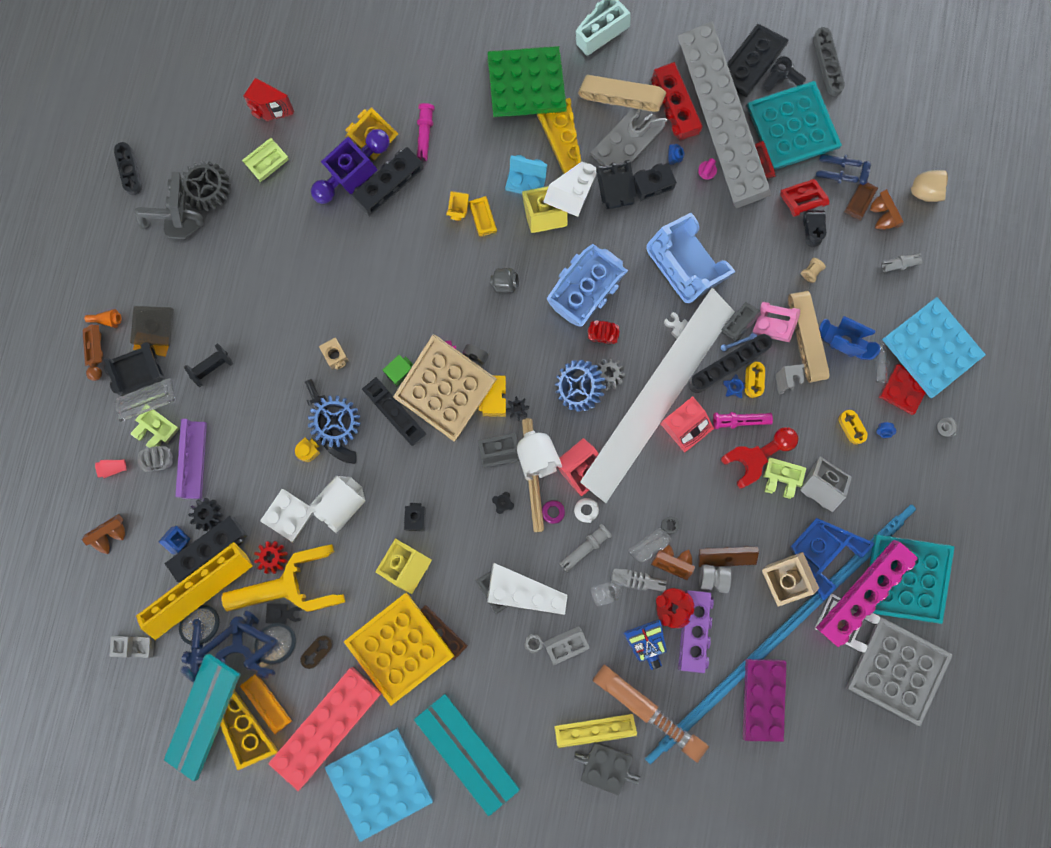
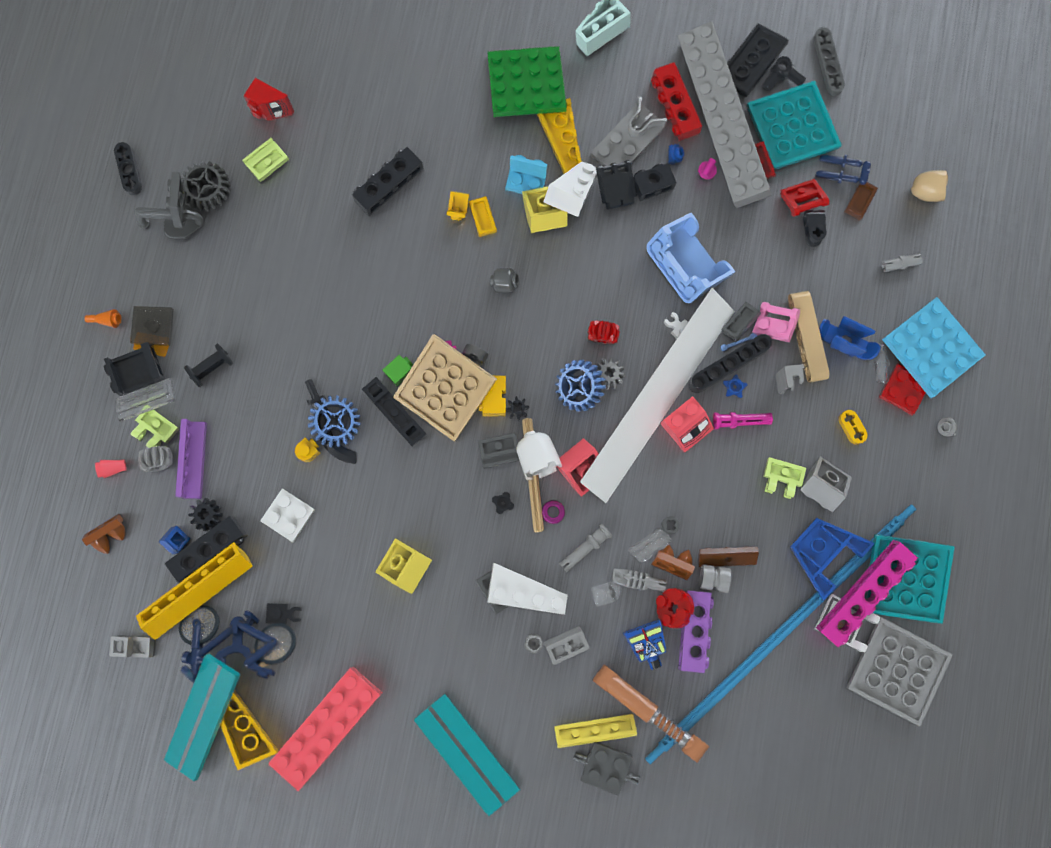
(92, 351): dark orange plate -> none
(265, 703): light orange plate -> none
(276, 562): red gear -> none
(283, 587): yellow piece -> none
(313, 649): dark brown beam -> none
(330, 347): tan brick -> none
(338, 502): white cylinder -> none
(349, 165): dark purple brick -> none
(368, 121): yellow plate -> none
(378, 784): medium azure plate -> none
(398, 648): yellow plate -> none
(415, 517): black brick -> none
(425, 123): dark pink pin -> none
(453, 642): reddish brown tile -> none
(586, 284): light blue slope -> none
(586, 518): white piece -> none
(622, 93): tan beam -> none
(754, 458): red piece -> none
(755, 379): yellow beam -> none
(764, 700): magenta plate -> none
(790, 579): tan brick -> none
(813, 270): tan bush -> none
(886, 430): blue plate -> none
(892, 217): dark orange tile -> none

